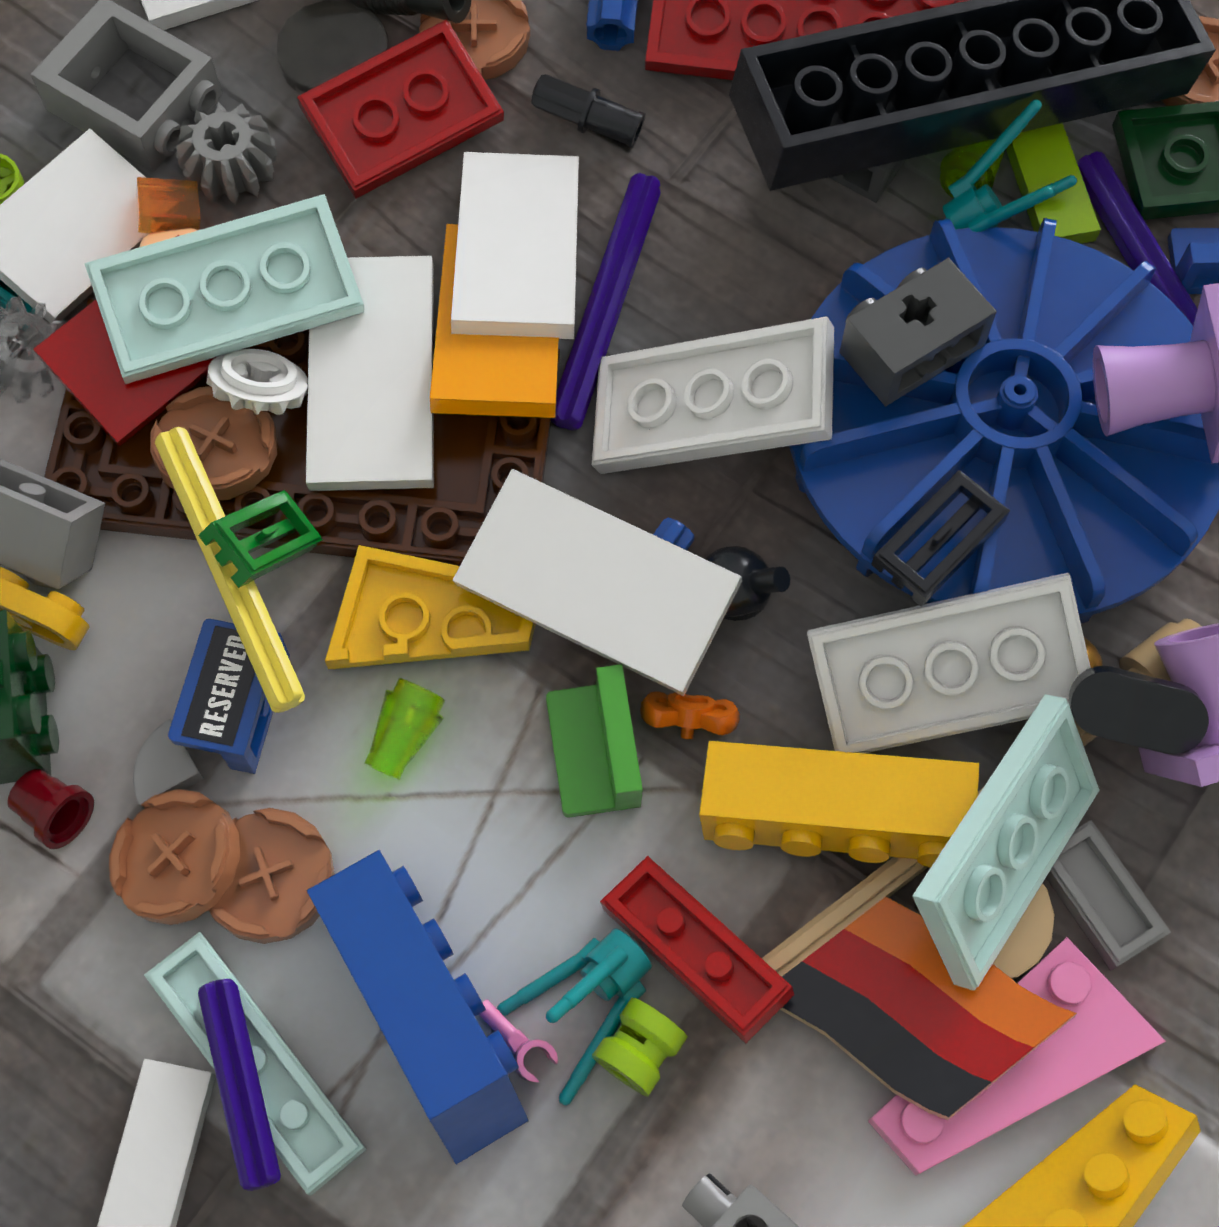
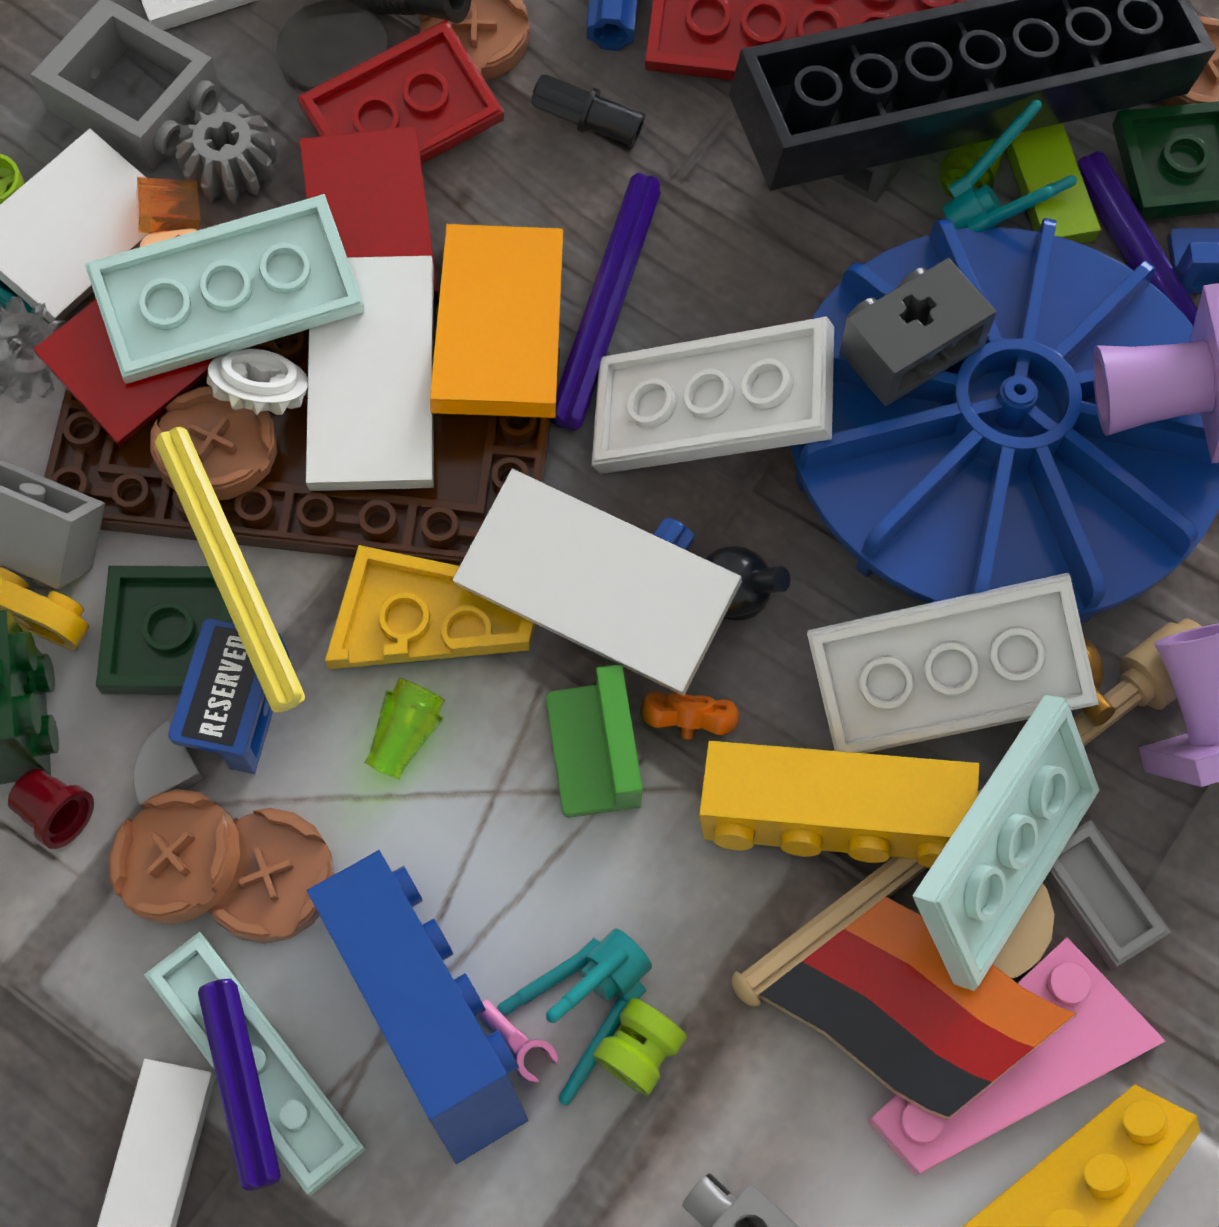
(154, 626): none -> dark green plate
(239, 552): green tile -> none
(372, 191): none -> red tile
(516, 246): white tile -> none
(697, 949): red tile -> none
(907, 573): black tile -> none
(1138, 710): black tile -> none

